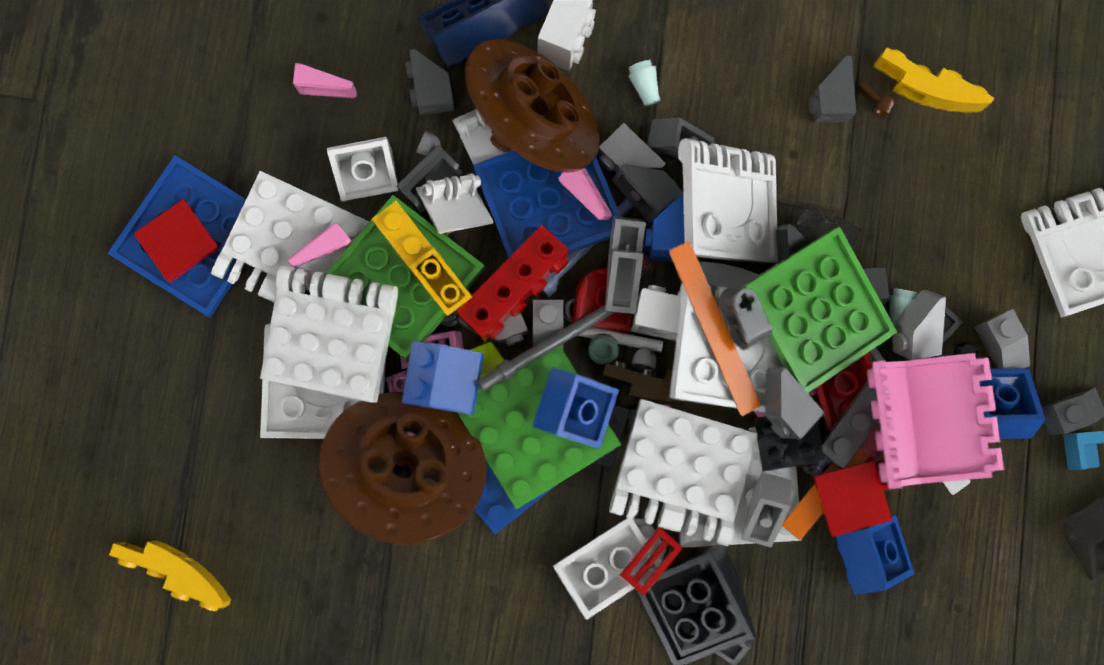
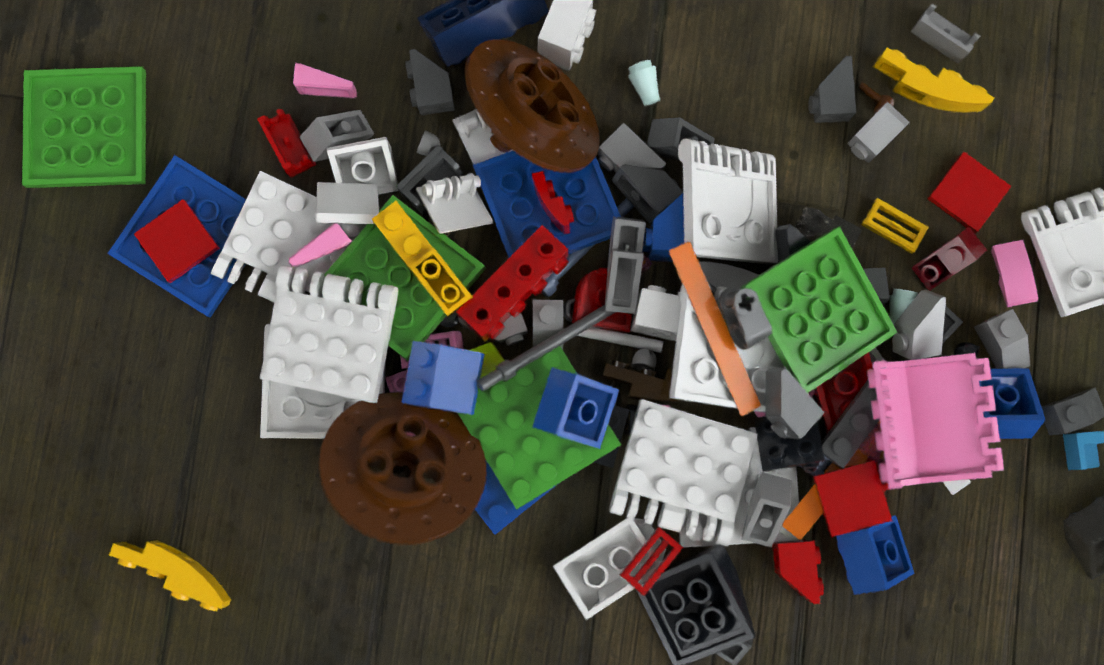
(84, 127): none -> bright green plate
(286, 143): none -> red hinge
(335, 131): none -> light grey slope
(346, 203): none -> white tile
(555, 208): none -> red slope
(584, 189): bright pink slope -> none
(603, 349): sand green tile -> none
(797, 566): none -> red slope
(877, 133): none -> light grey slope
(889, 235): none -> yellow tile
(944, 35): none -> light grey hinge
(949, 259): none -> dark red slope
(969, 192): none -> red tile
(1015, 273): none -> bright pink slope

